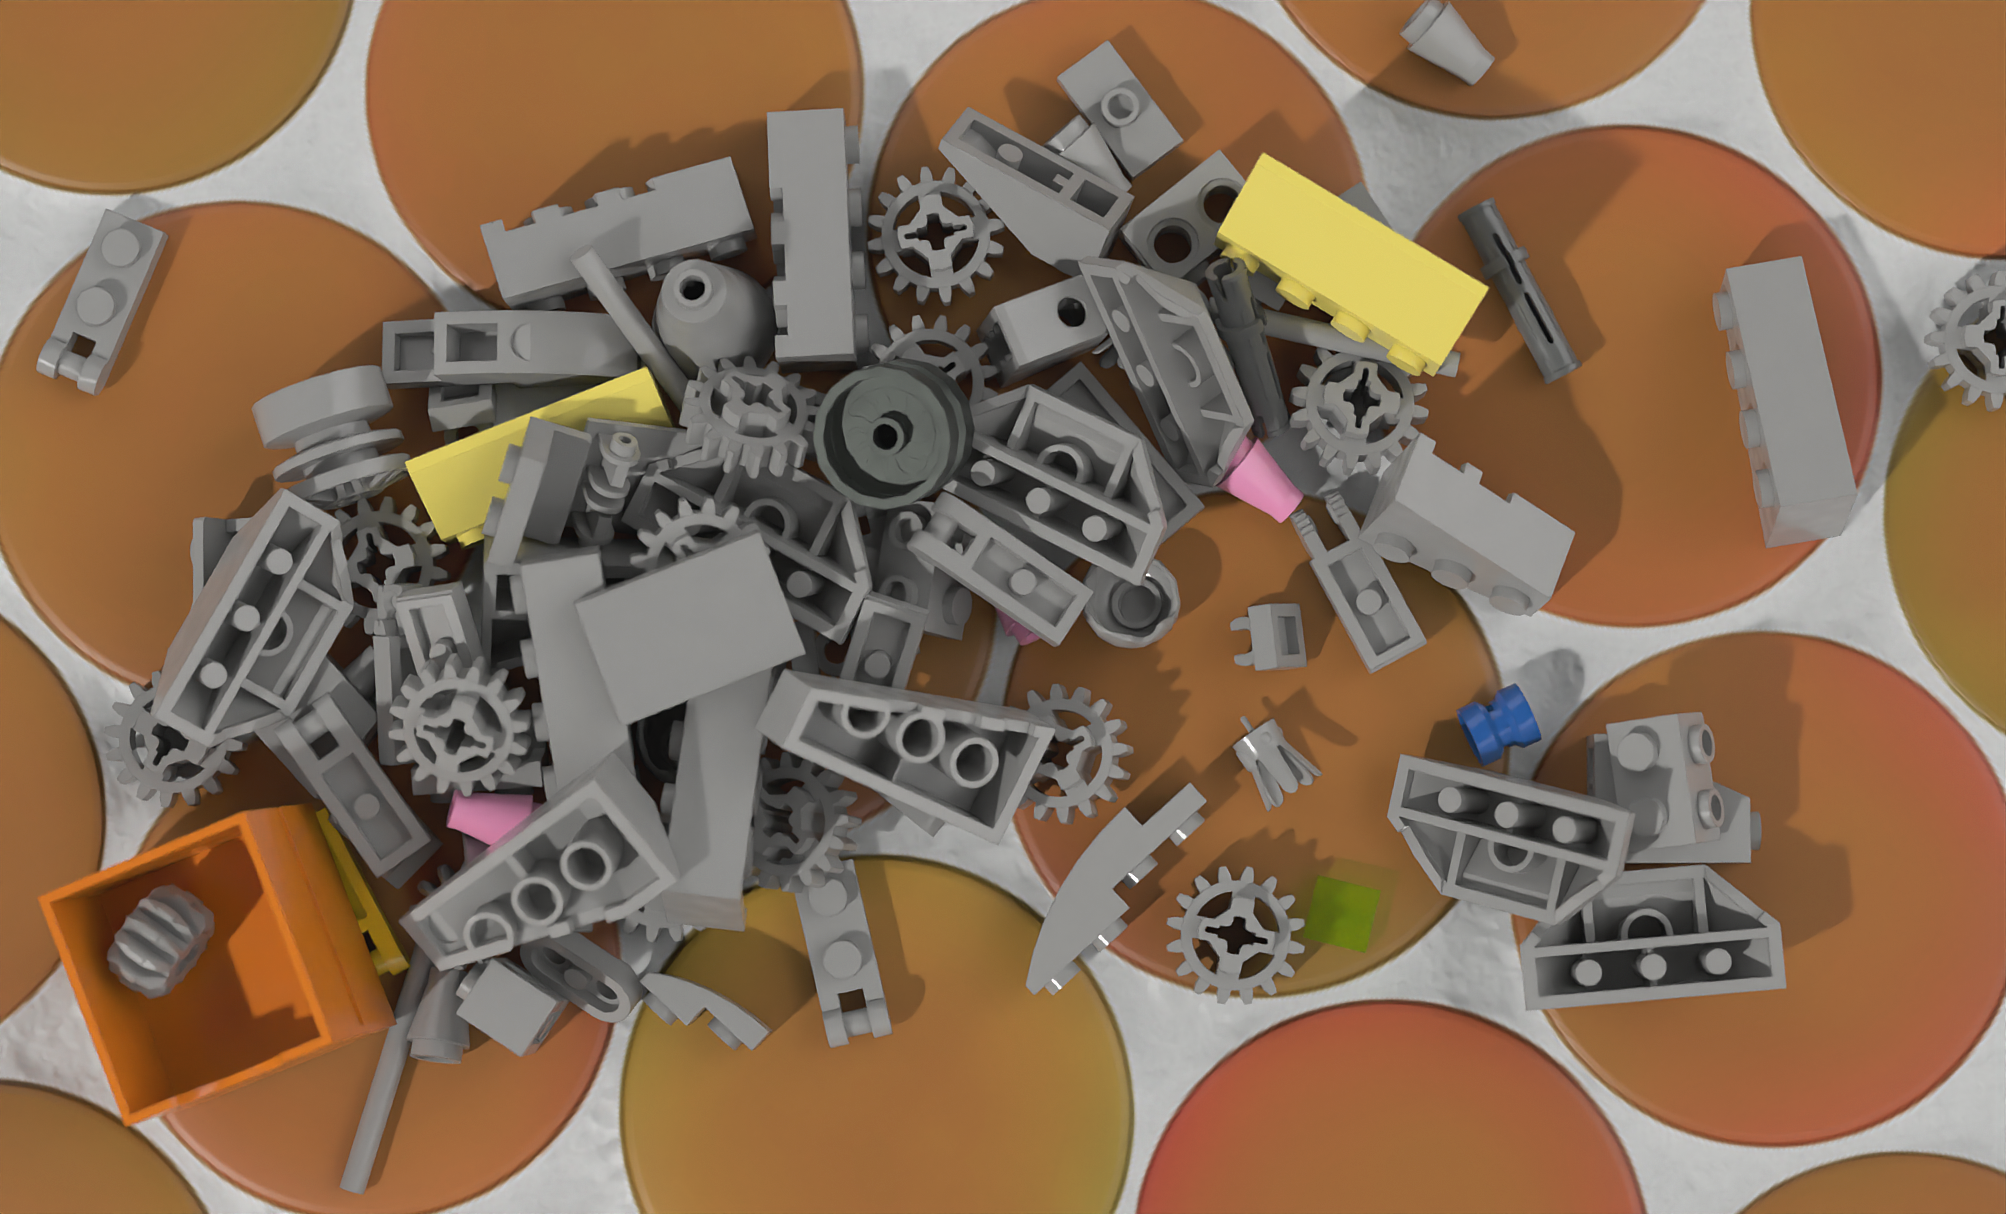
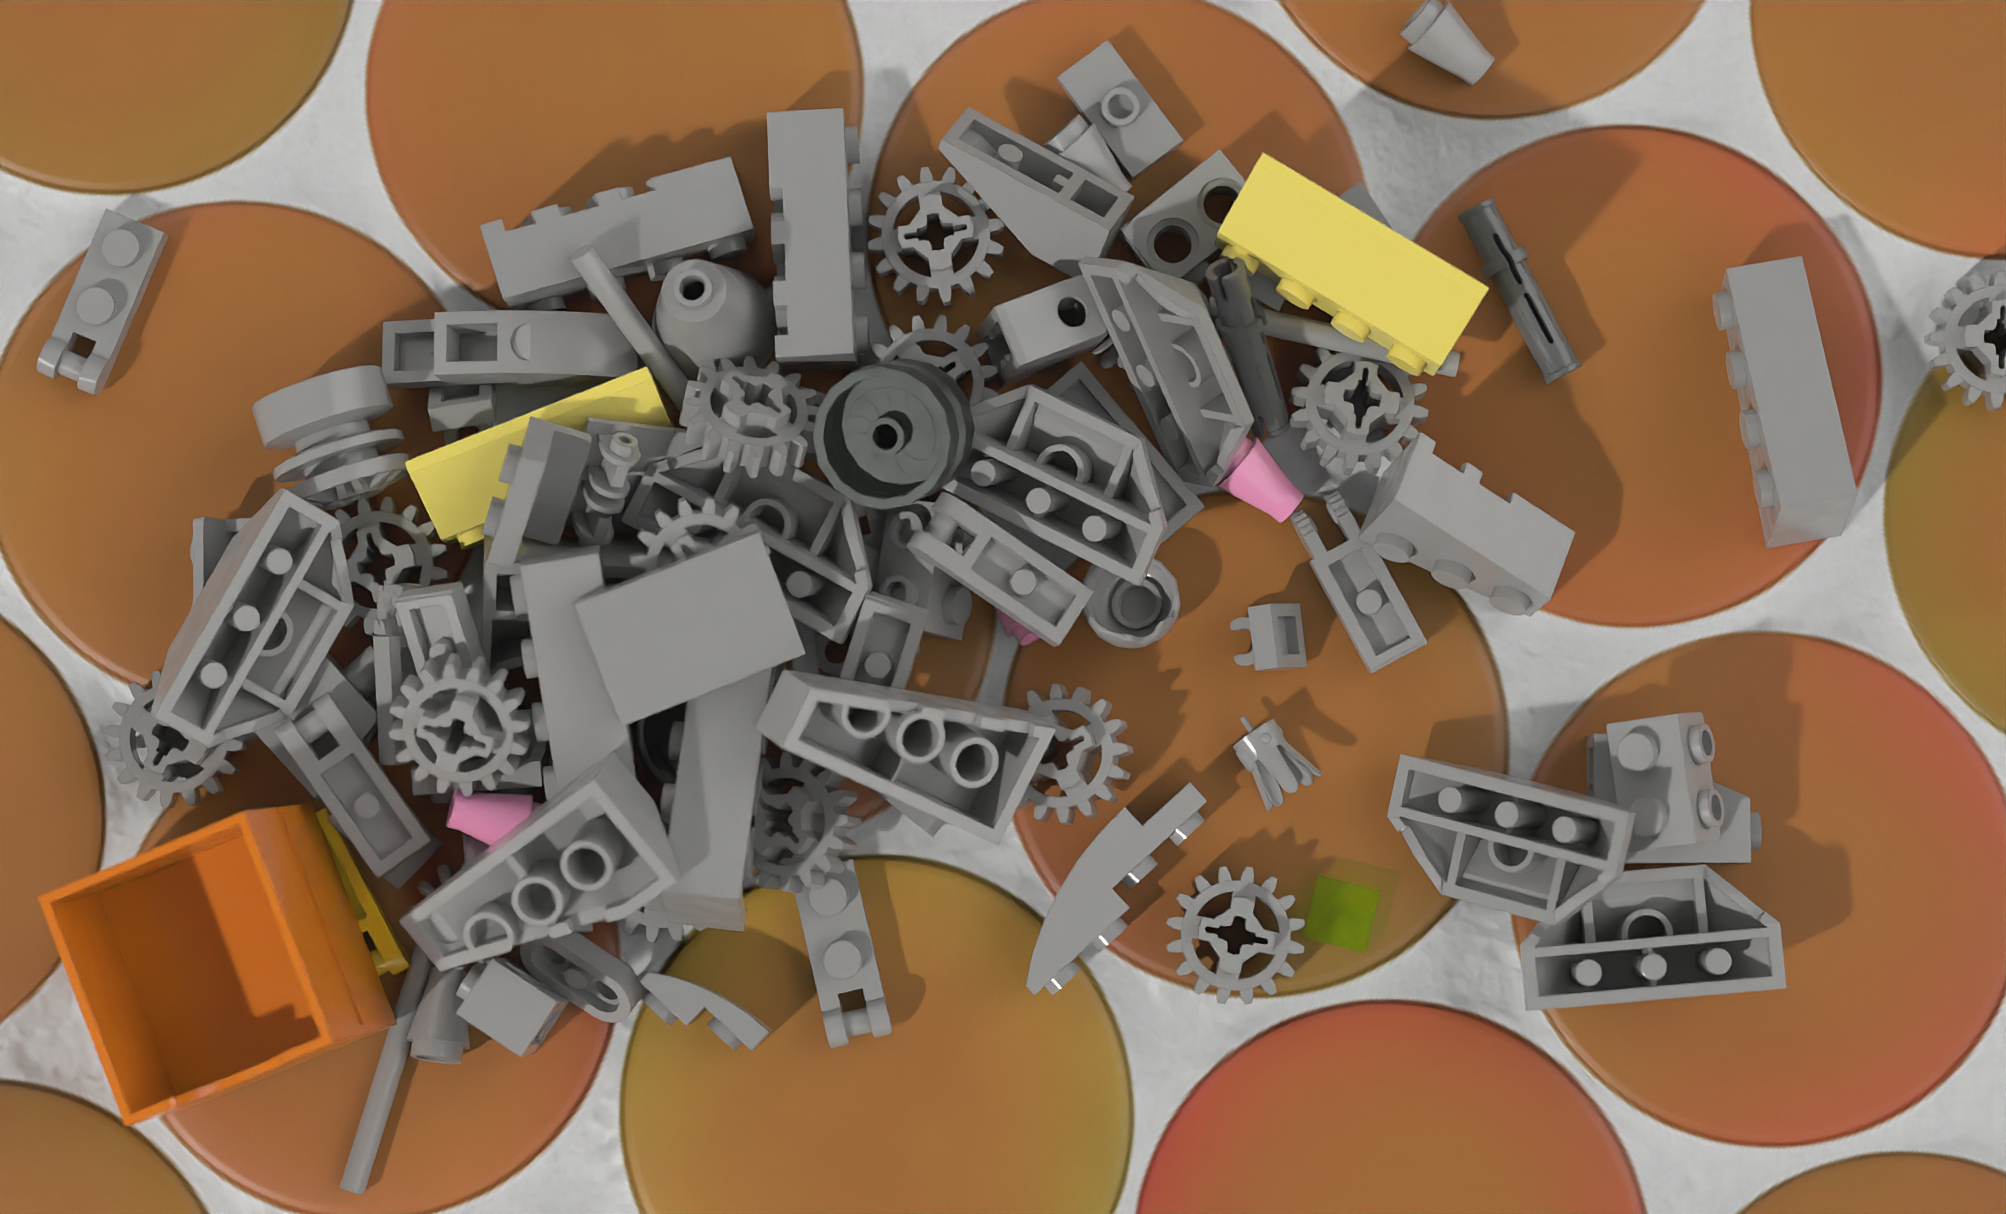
(161, 941): light grey gear -> none
(1500, 724): blue wheel -> none

